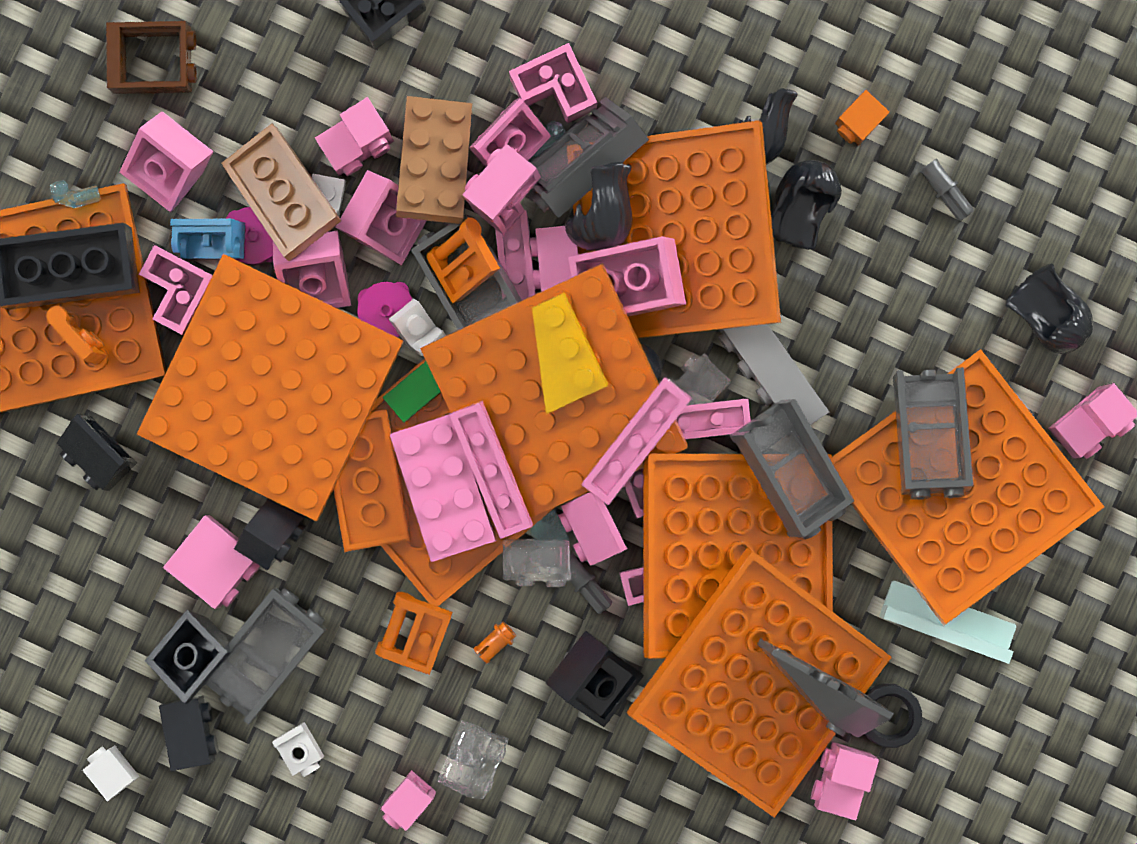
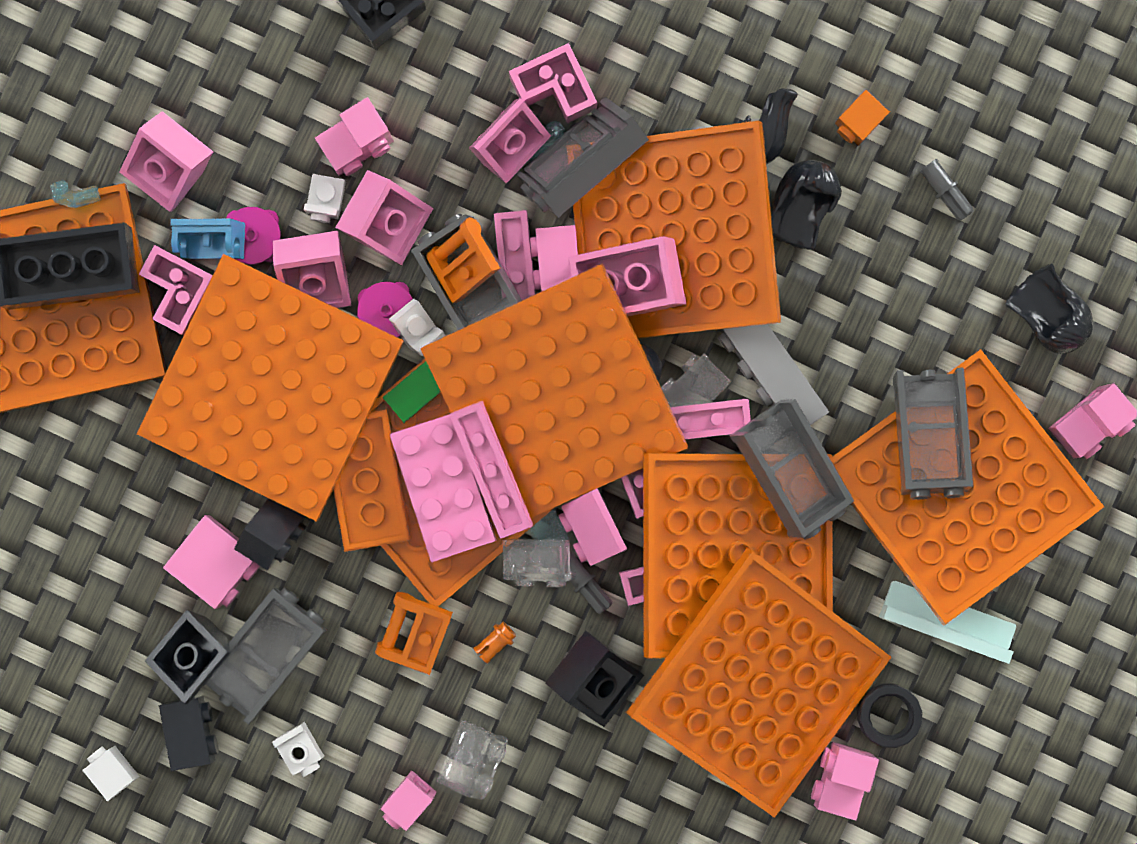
(84, 343): orange plate -> none
(95, 452): black slope -> none
(116, 56): reddish brown window -> none
(281, 192): plate -> none
(434, 160): medium nougat plate -> none
(501, 187): bright pink brick -> none
(564, 355): yellow wing -> none
(610, 212): black piece -> none
(636, 440): bright pink plate -> none
(831, 698): dark grey wedge -> none

